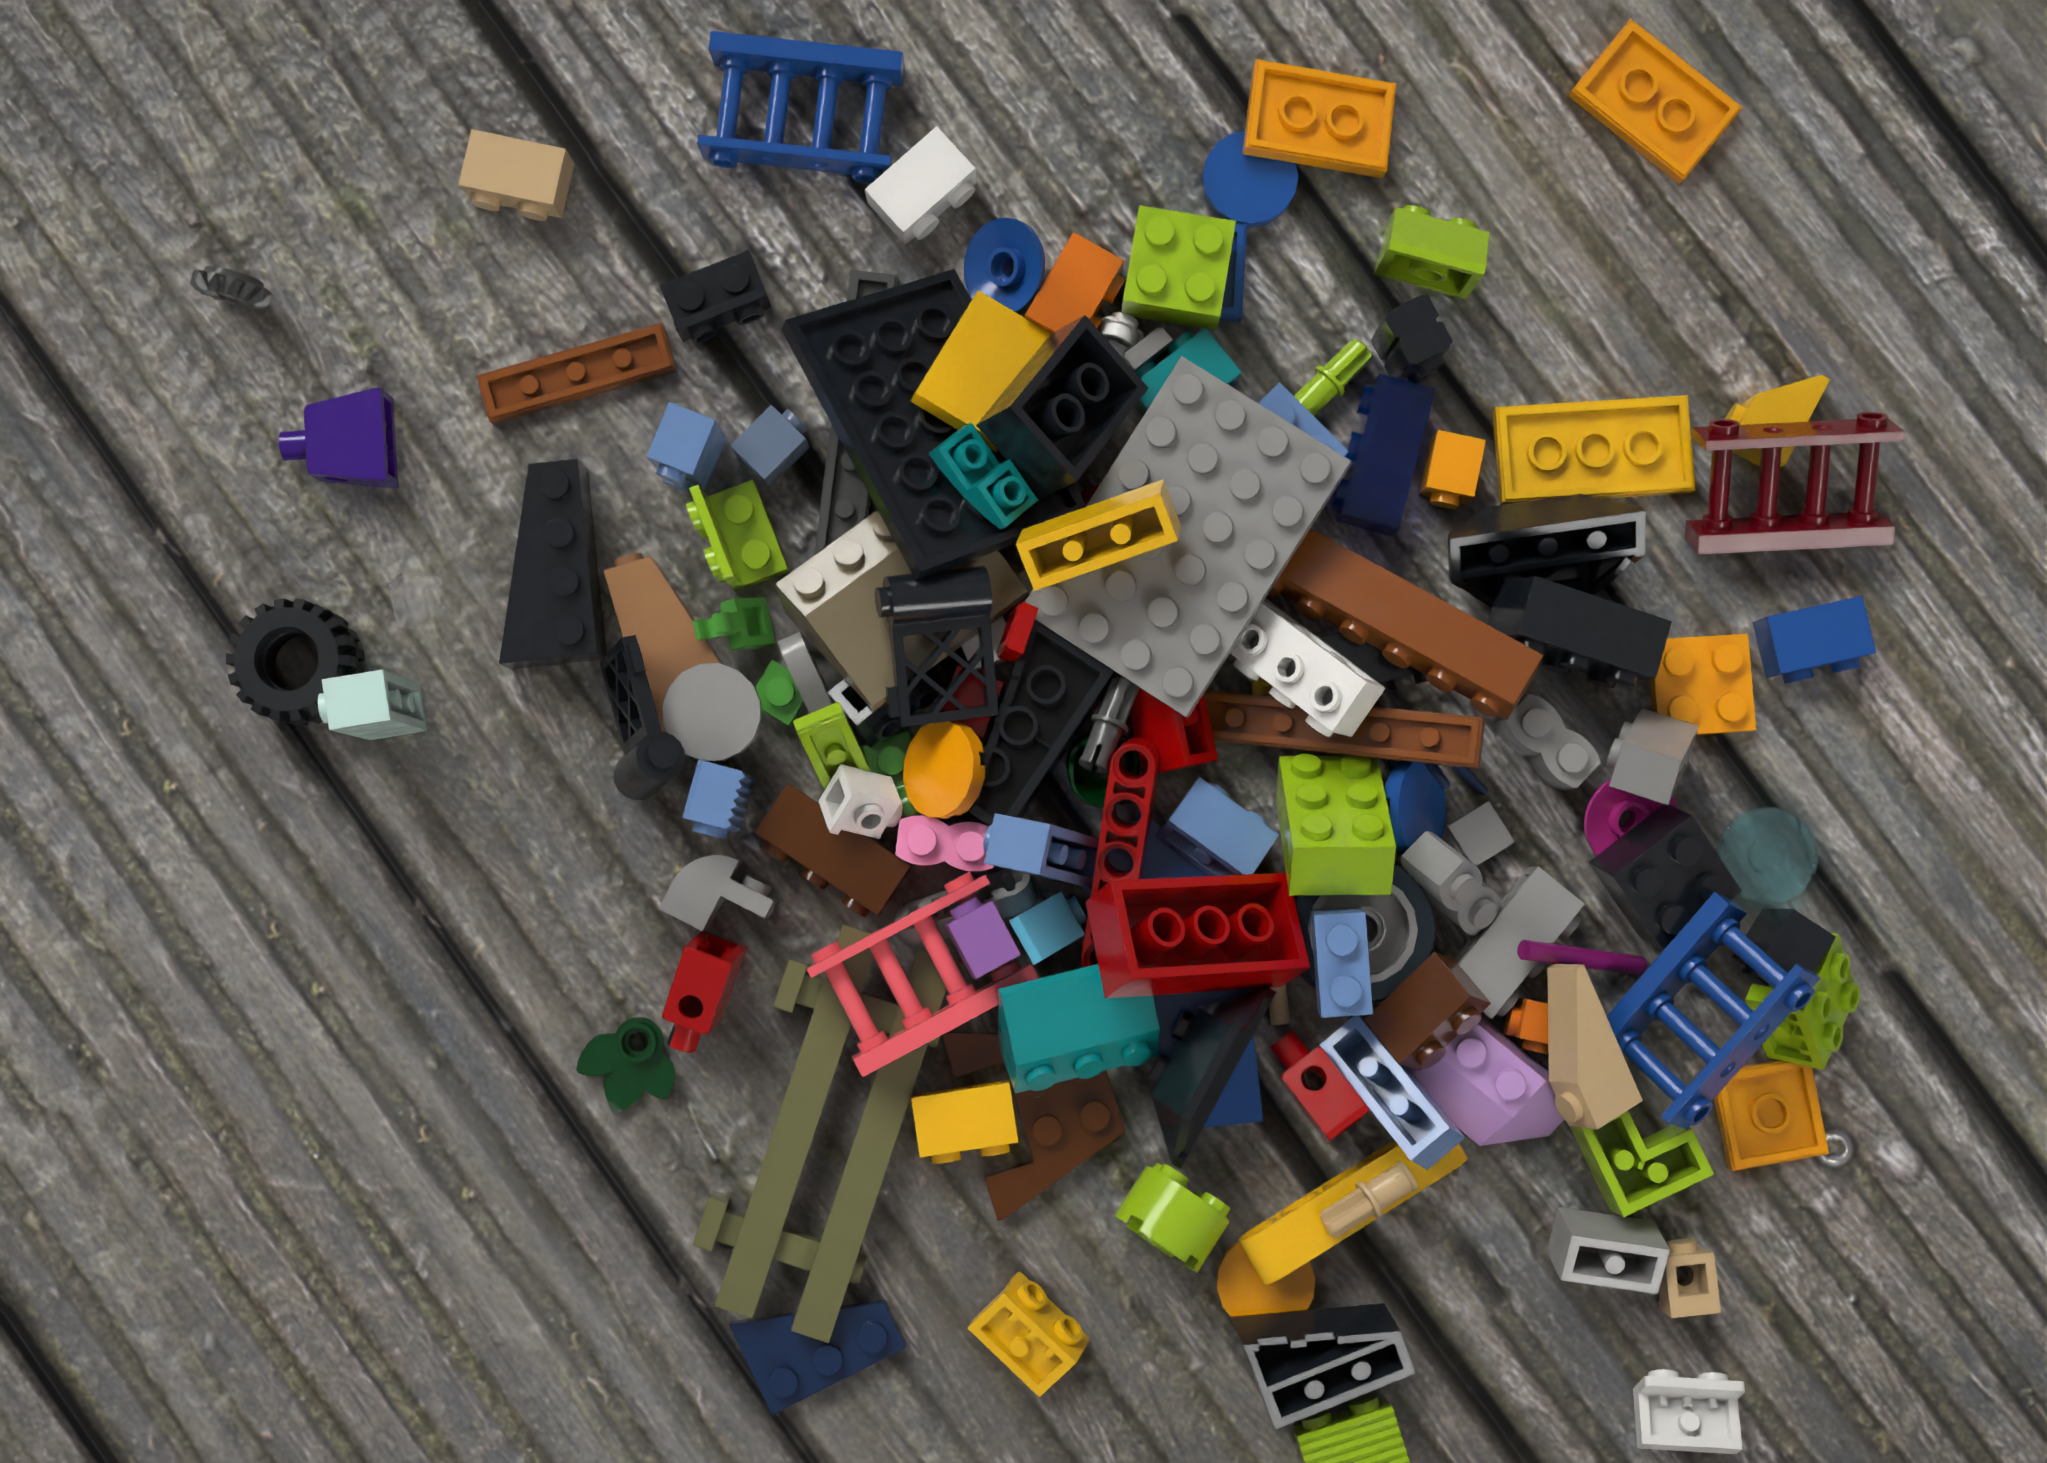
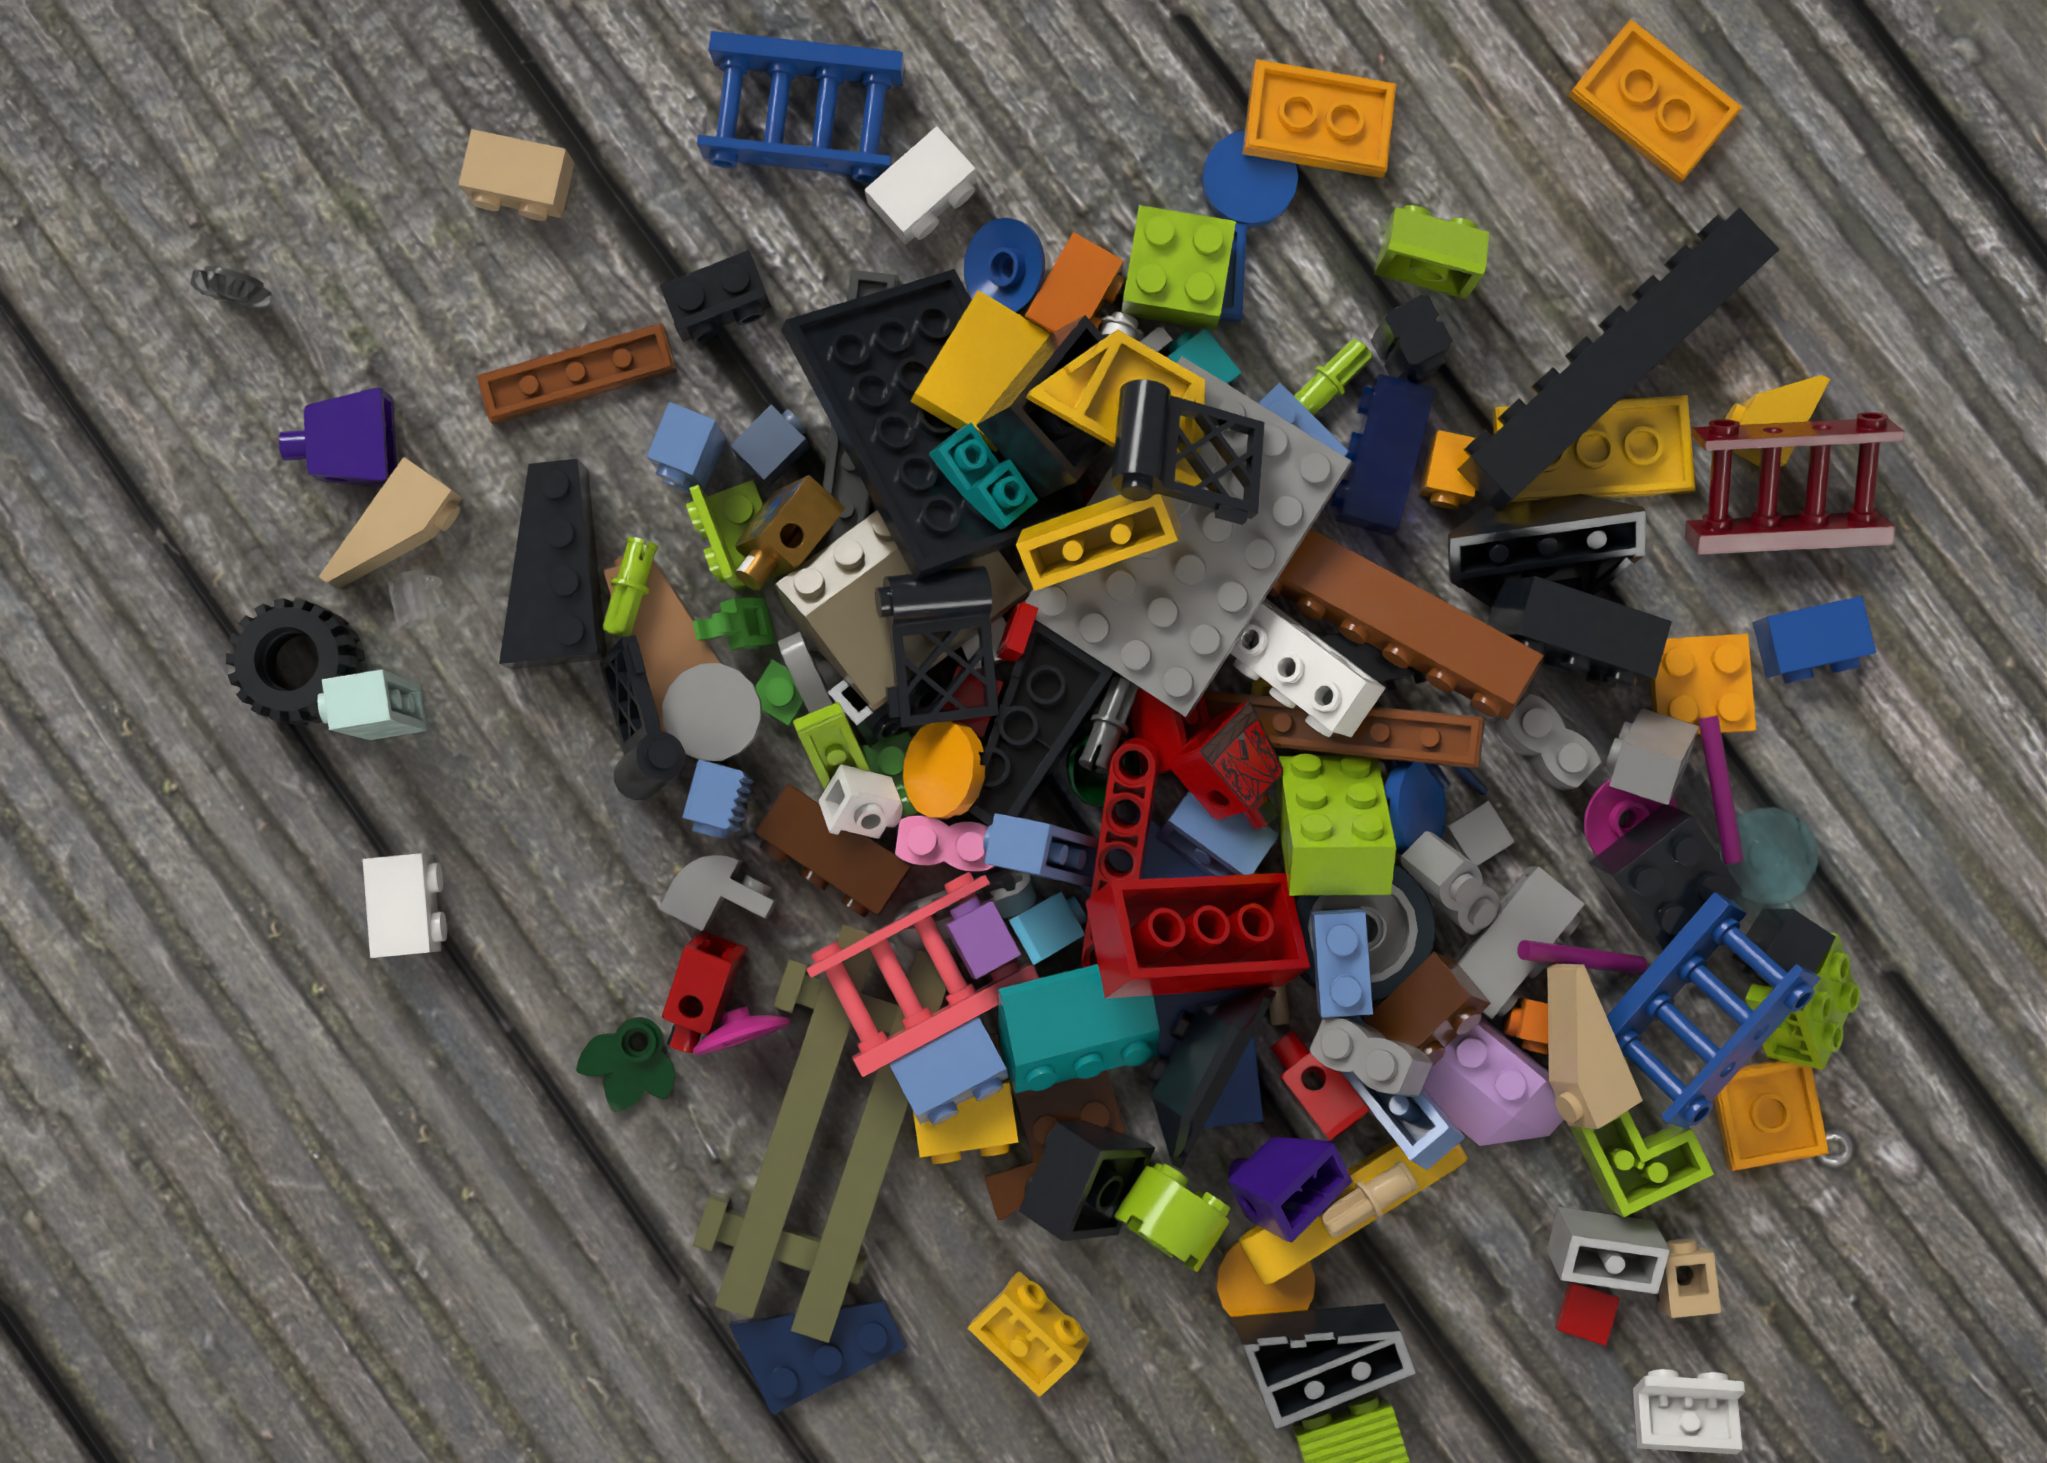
(400, 518): none -> tan slope
(403, 905): none -> white brick
(629, 587): none -> lime axle
(737, 1028): none -> dark pink dish
(785, 531): none -> pearl gold torso
(950, 1072): none -> medium blue brick
(1083, 1180): none -> black slope
(1090, 388): none -> yellow wing
(1148, 451): none -> black piece
(1231, 766): none -> red torso
(1288, 1183): none -> dark purple torso
(1376, 1061): none -> light grey brick
(1587, 1313): none -> red tile
(1617, 360): none -> black brick
(1721, 789): none -> magenta bar

